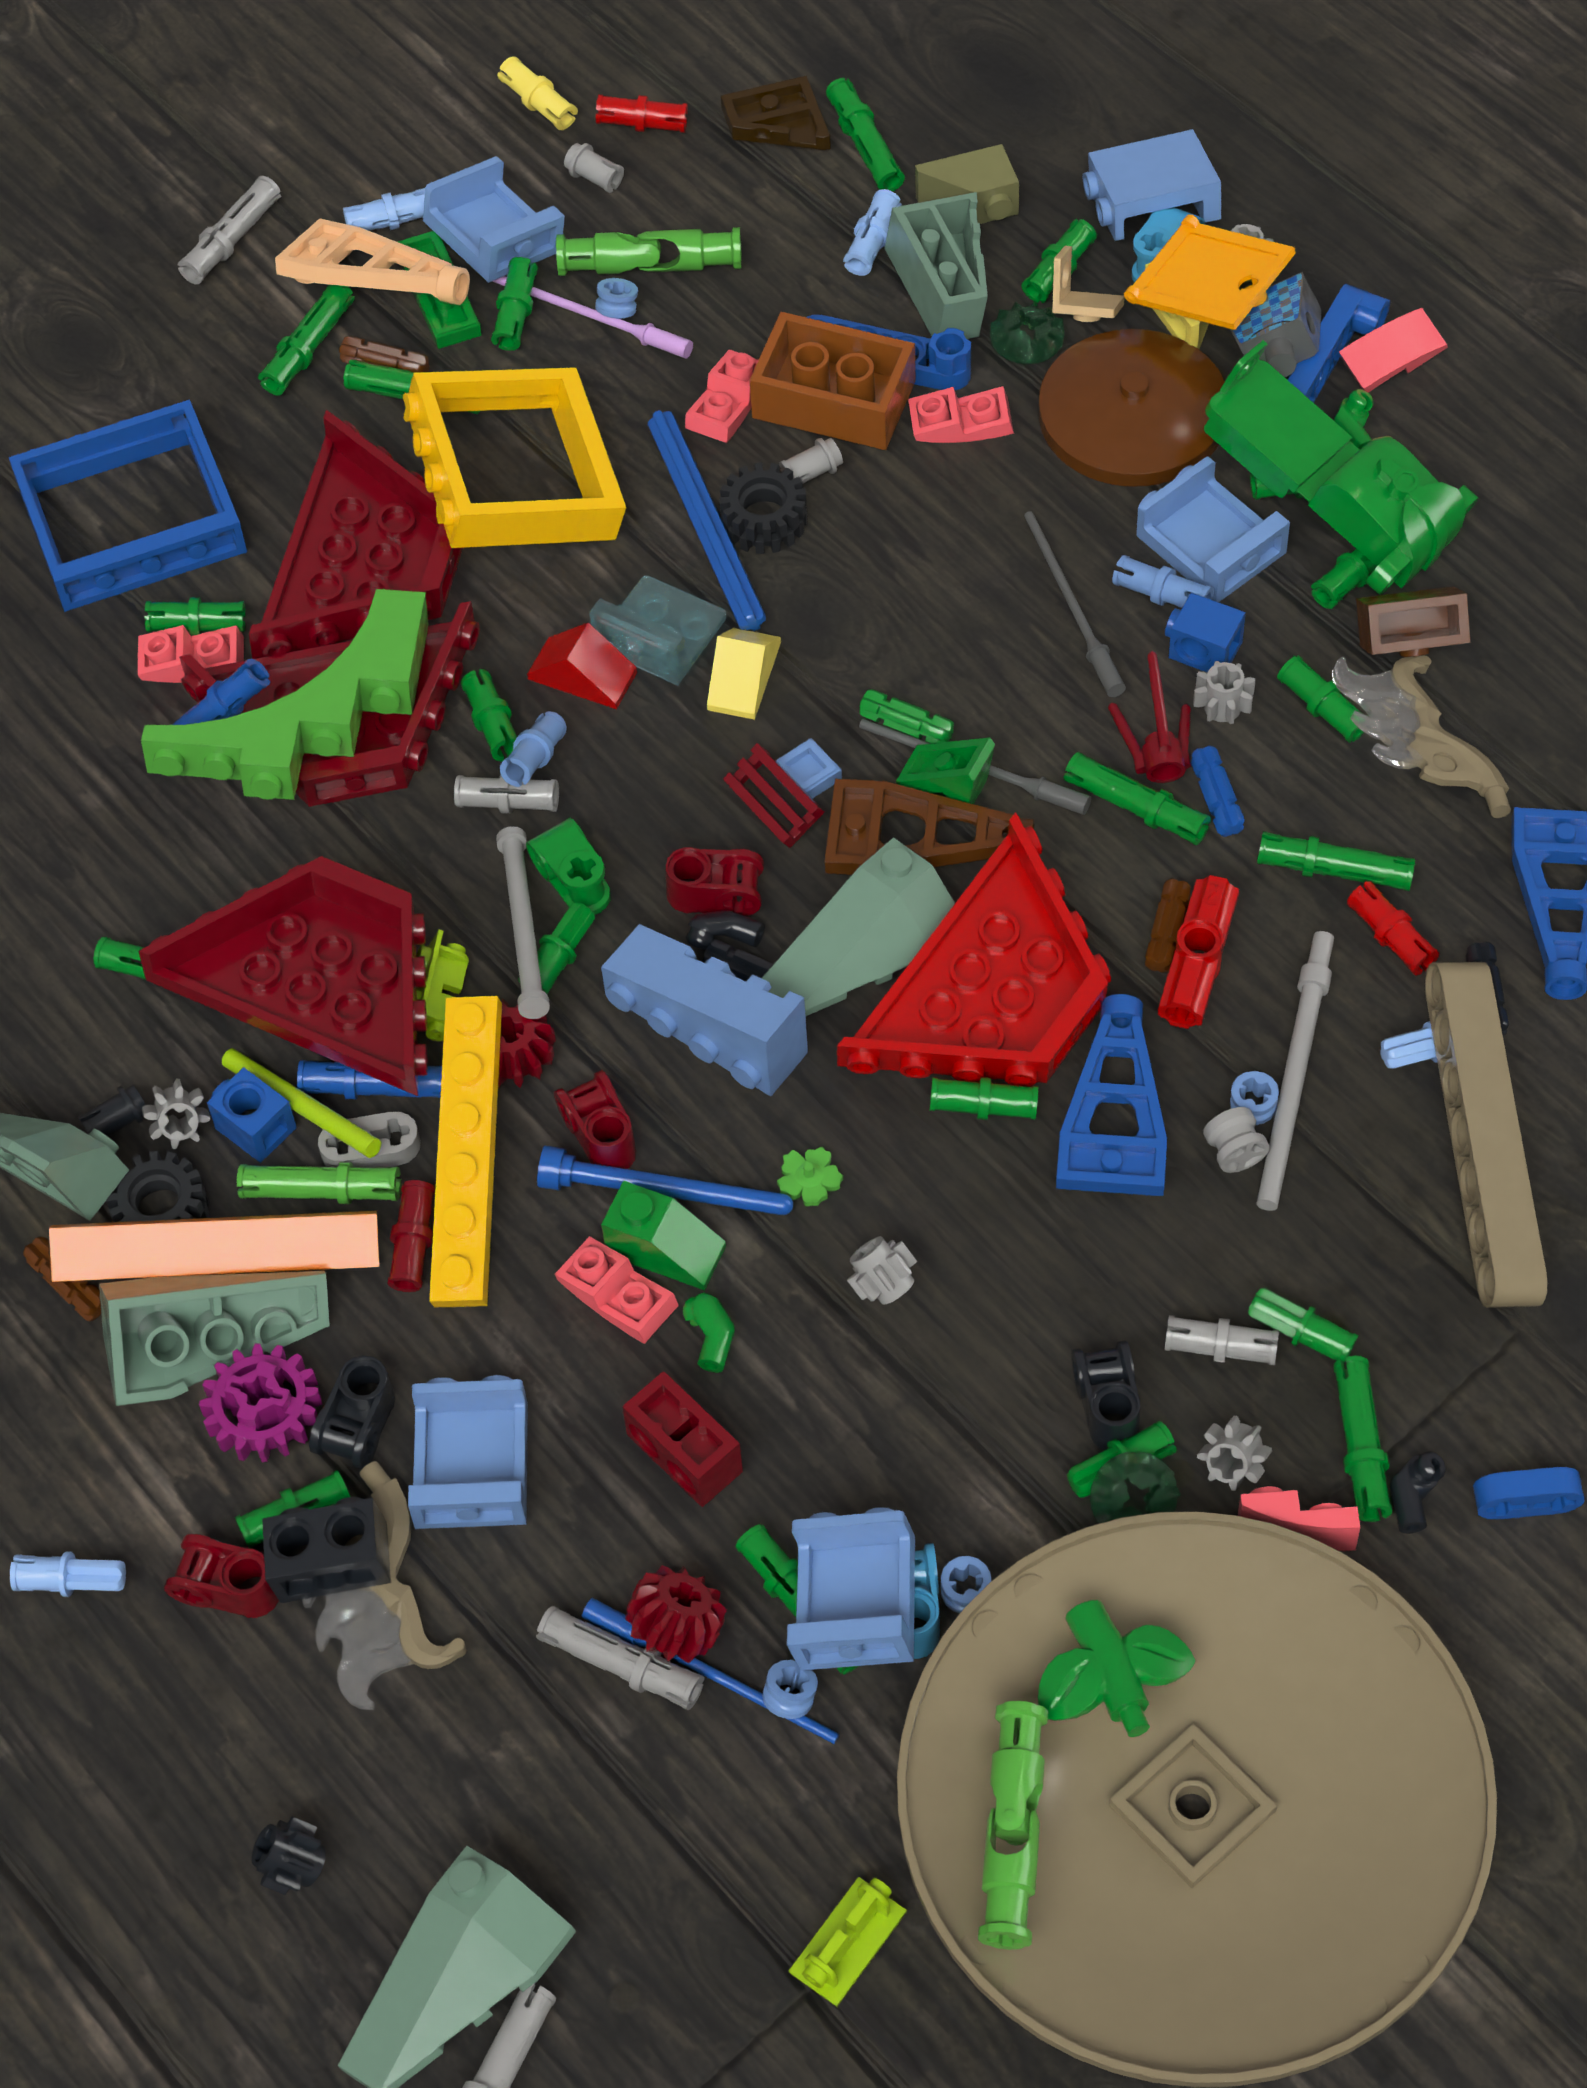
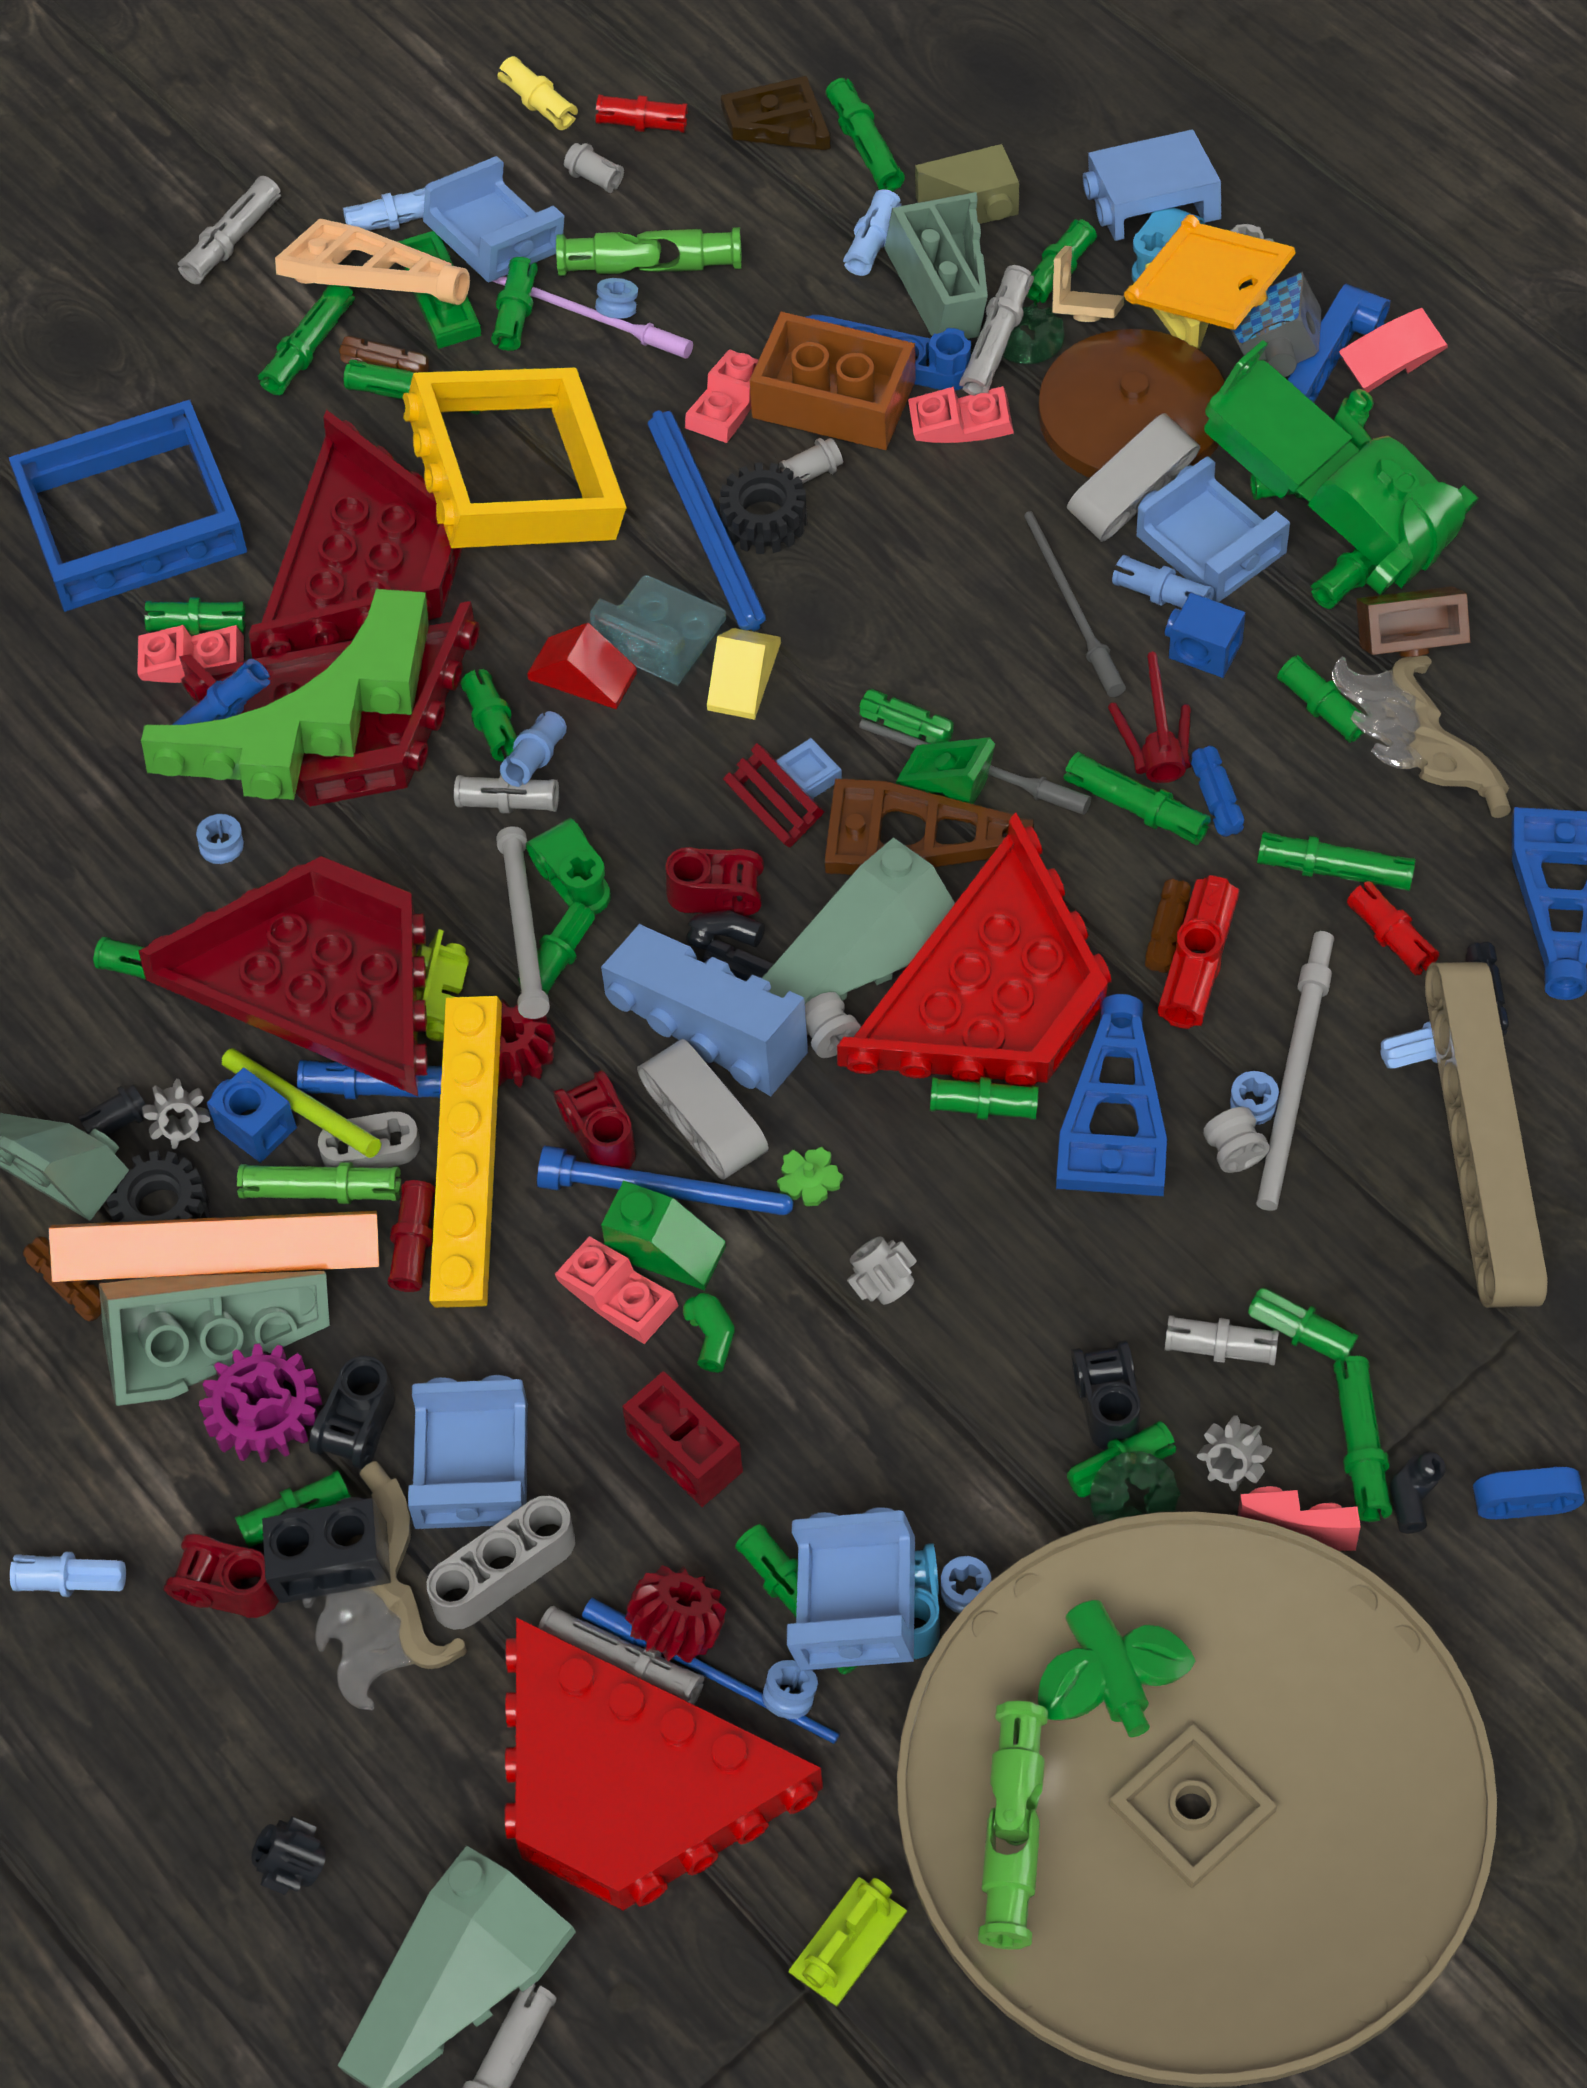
(219, 852): none -> medium blue bush
(491, 1586): none -> light grey beam
(629, 1780): none -> red piece
(703, 1109): none -> light grey beam
(828, 1023): none -> light grey wheel
(1003, 315): none -> light grey pin
(1137, 469): none -> light grey beam
(1224, 692): light grey gear -> none

